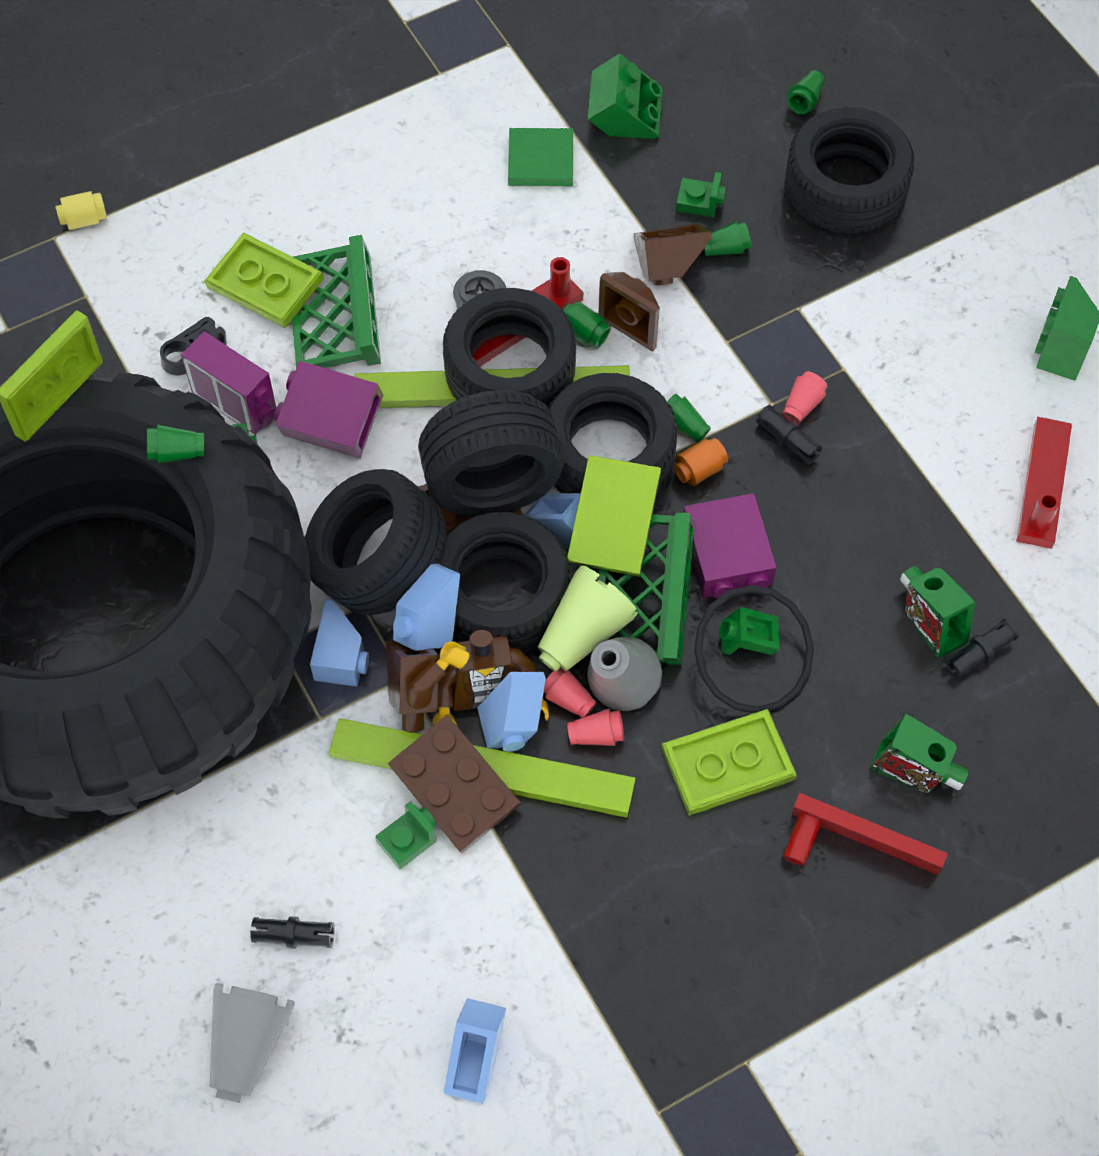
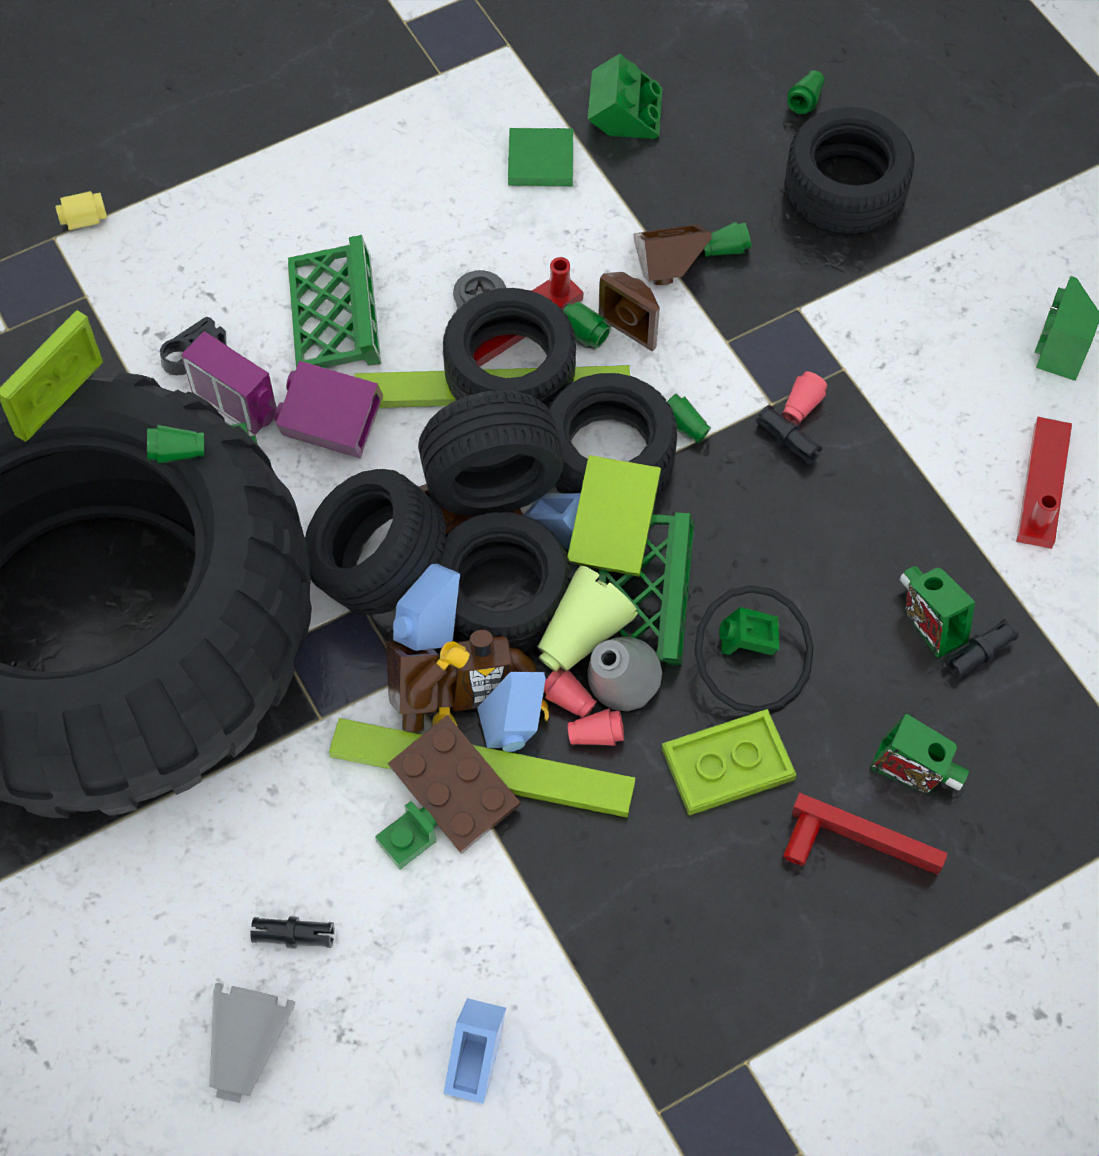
(264, 280): lime tile -> none
(338, 649): light blue slope -> none
(700, 461): orange brick -> none
(701, 196): green bracket -> none
(730, 545): magenta brick -> none

